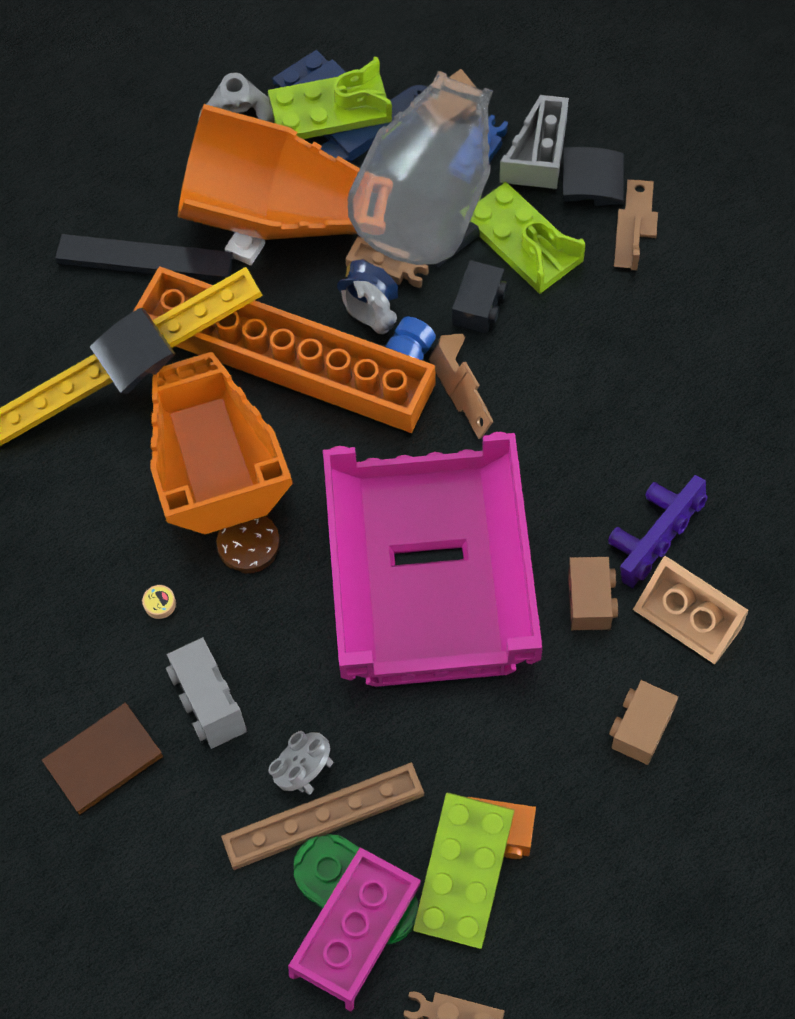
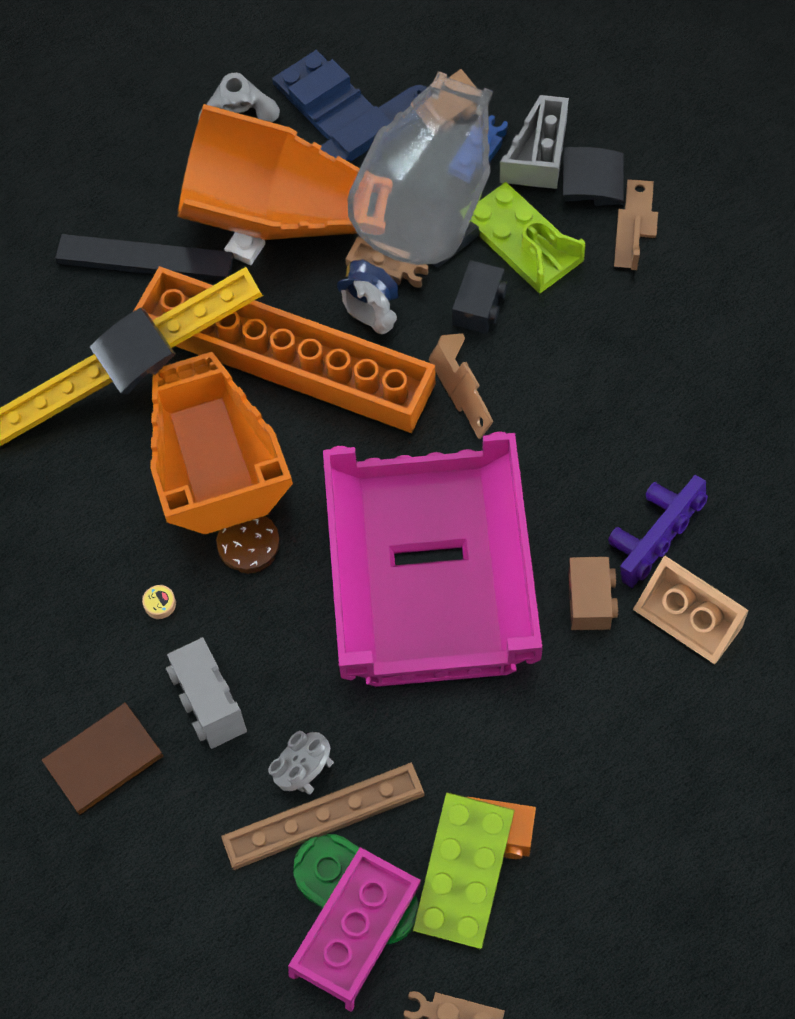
(334, 103): lime plate -> none
(412, 338): blue wheel -> none
(643, 722): medium nougat brick -> none

